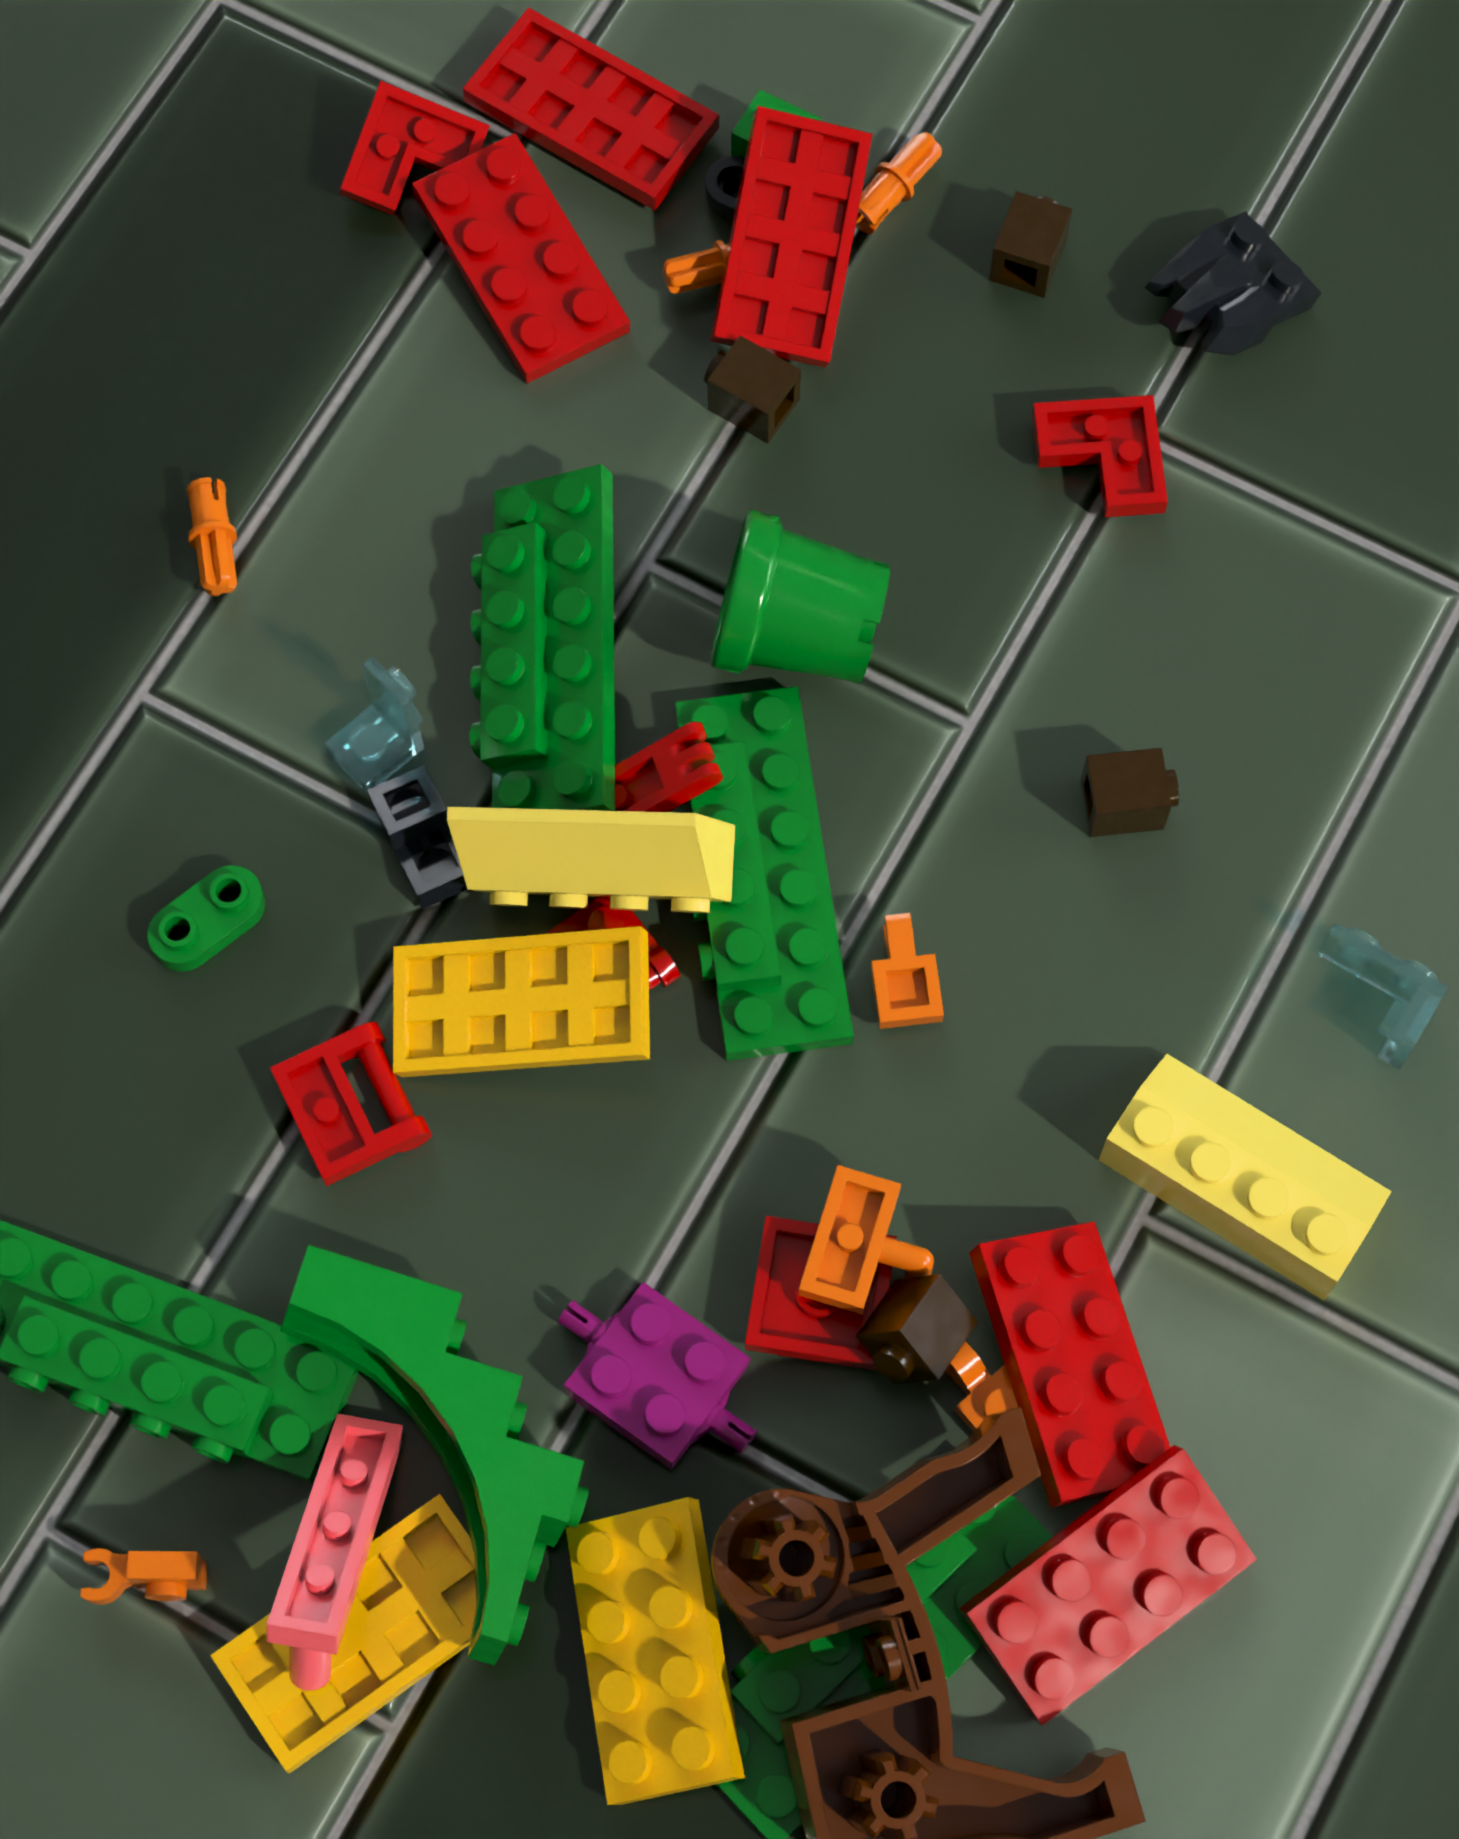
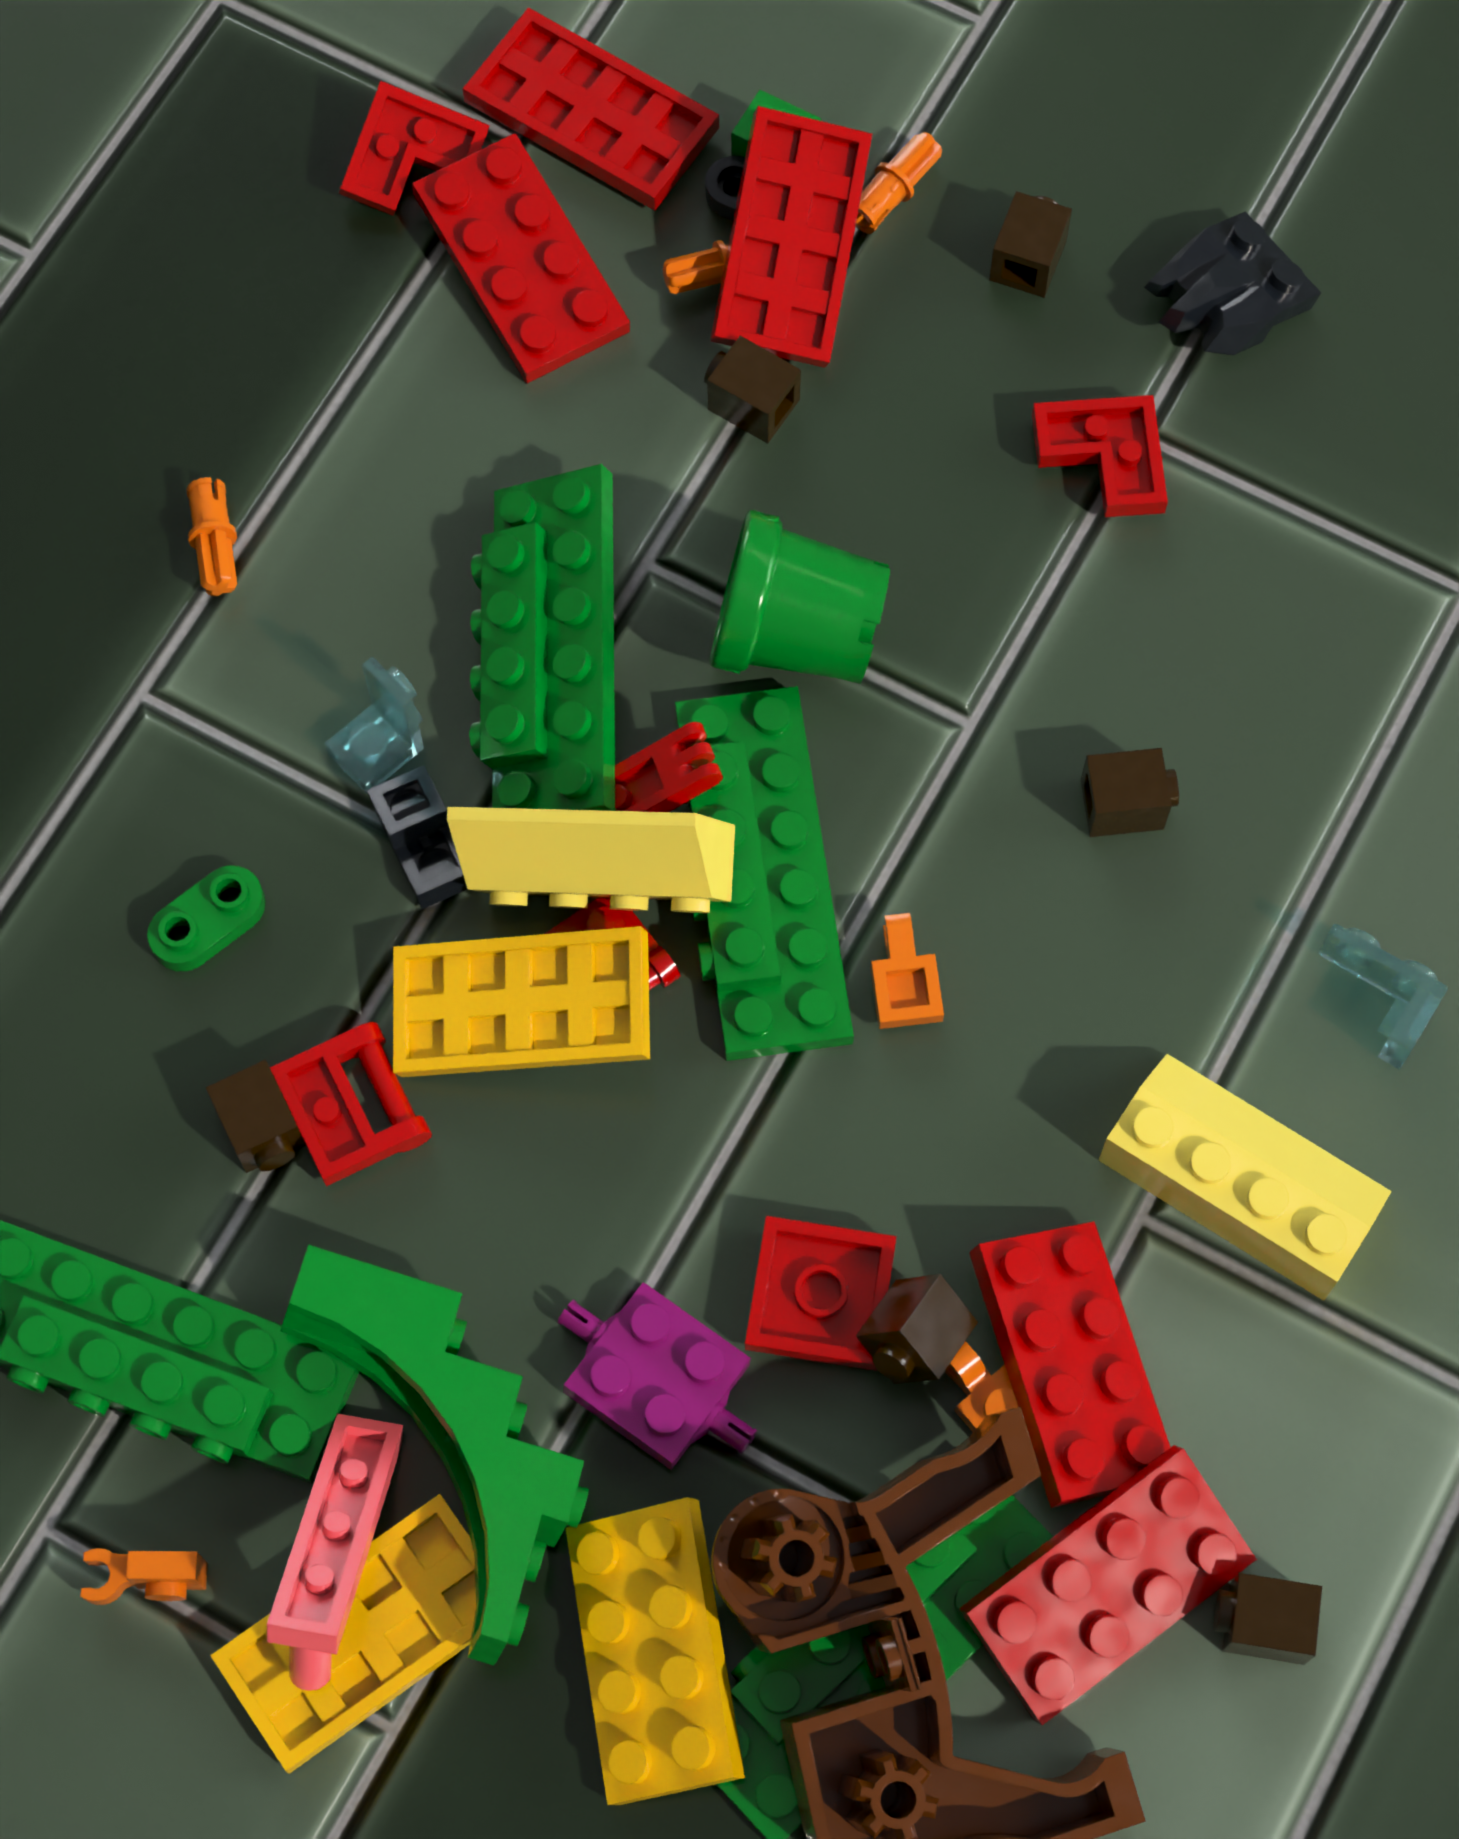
(256, 1118): none -> dark brown brick
(854, 1241): orange plate -> none
(1269, 1618): none -> dark brown brick

